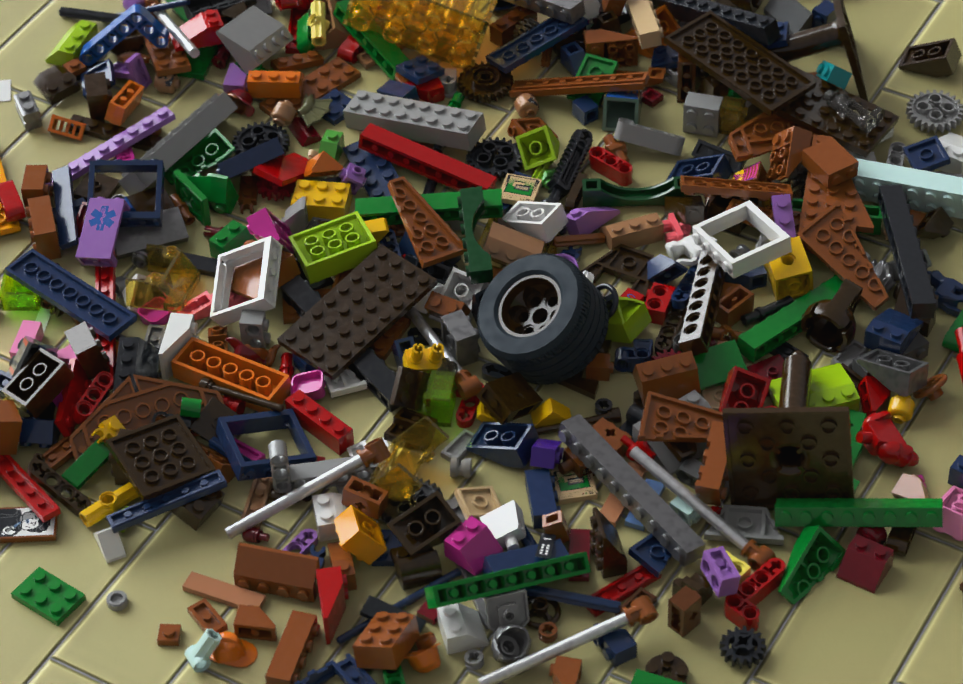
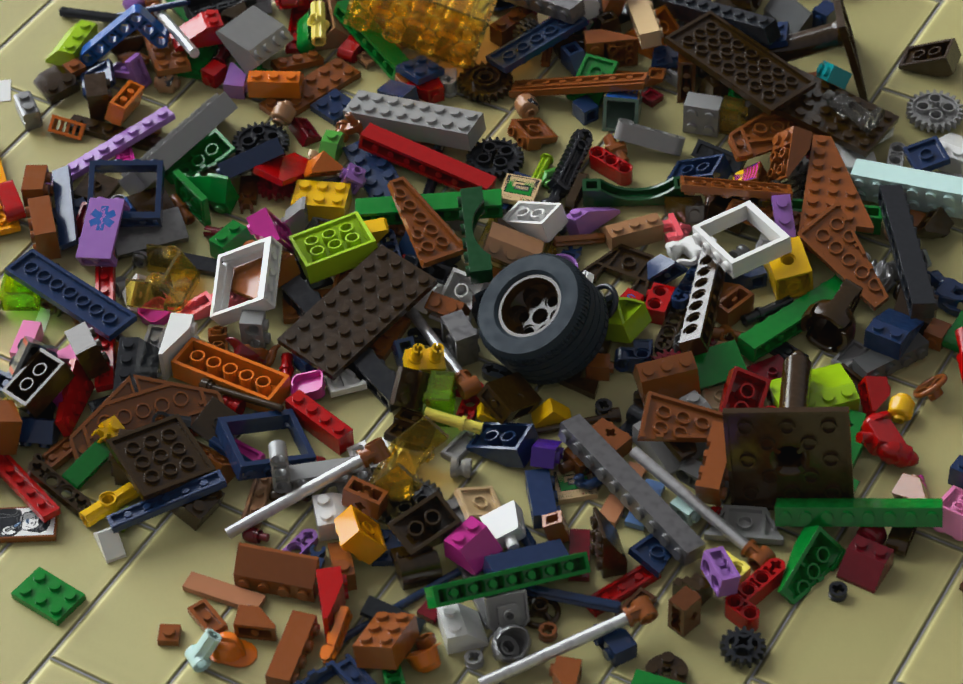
(96, 390): red beam -> none
(117, 600): light grey tile -> none
(190, 407): green brick -> none
(214, 73): none -> red brick
(243, 101): dark red hair -> none
(313, 109): olive arm -> none
(337, 635): none -> orange hinge
(349, 127): none -> dark orange piece
(451, 365): clear smoke plate -> none
(454, 420): none -> light yellow pin
(456, 100): green axle -> none
(538, 147): lime slope -> none
(545, 545): black sticker -> none
(587, 484): none -> dark blue arm
(643, 445): red piece -> none
(829, 162): dark orange brick -> none
(841, 595): none -> black bush
(896, 371): flat silver slope -> none
(936, 332): none -> dark orange brick

